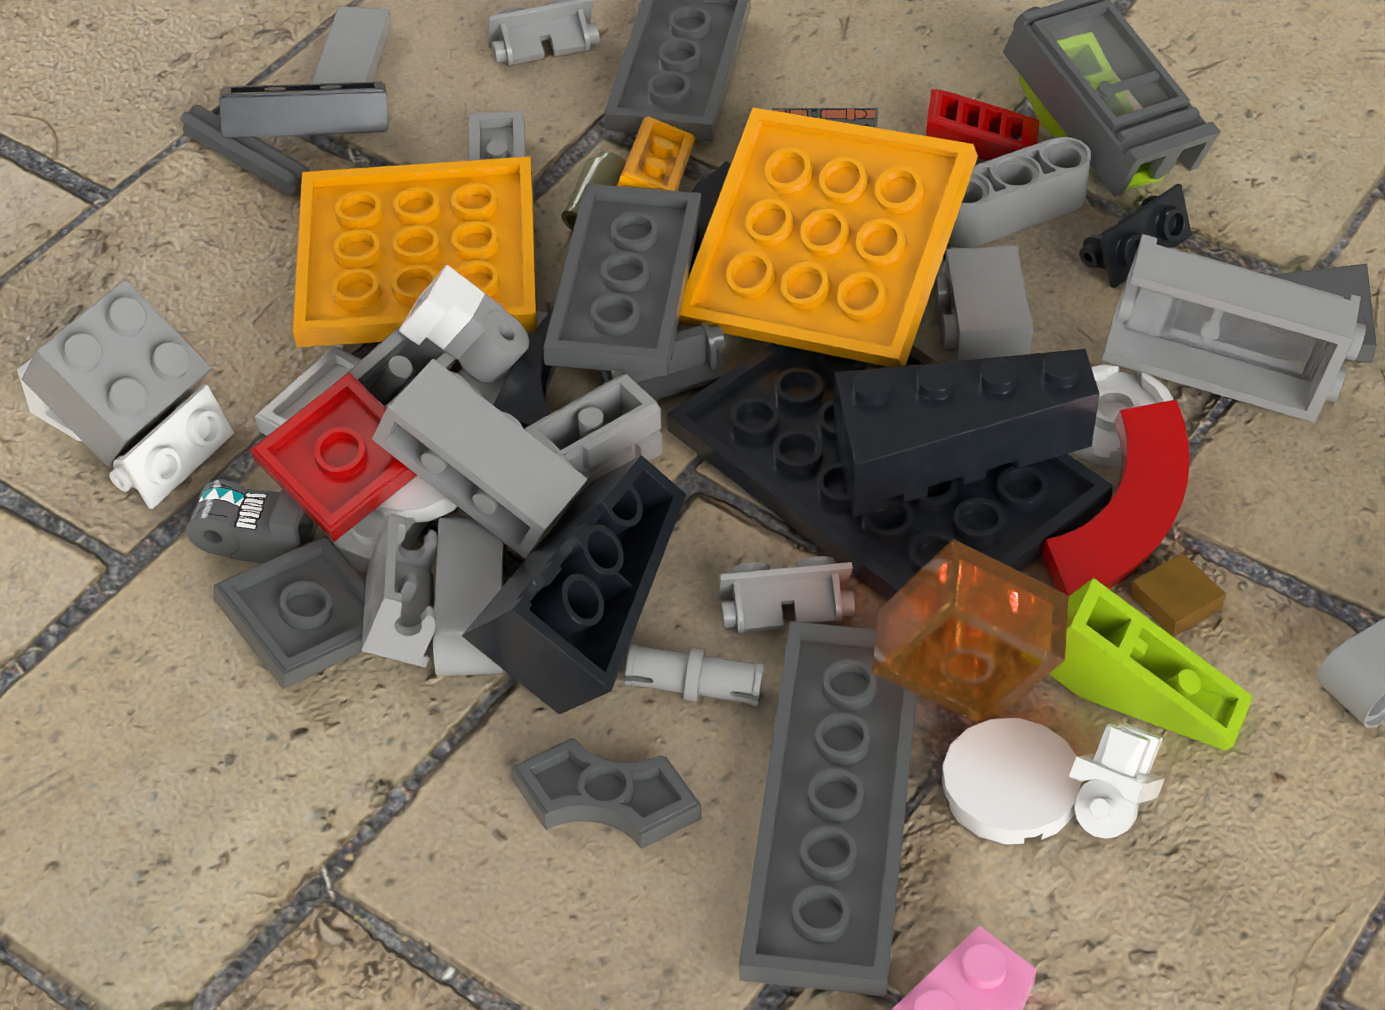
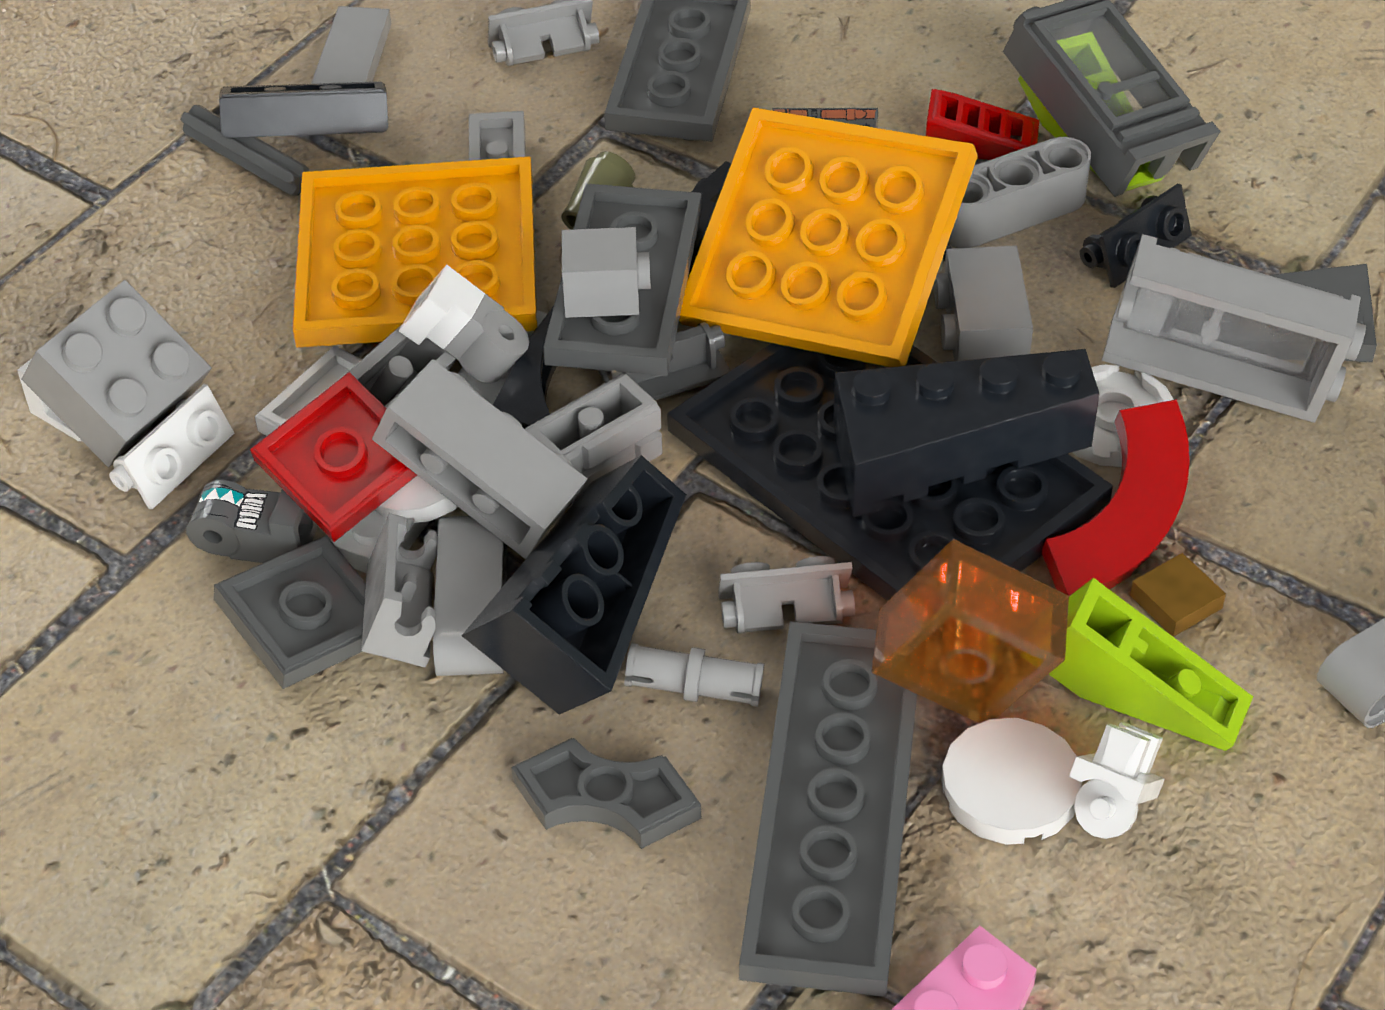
(603, 272): none -> light grey brick
(657, 157): light orange tile -> none

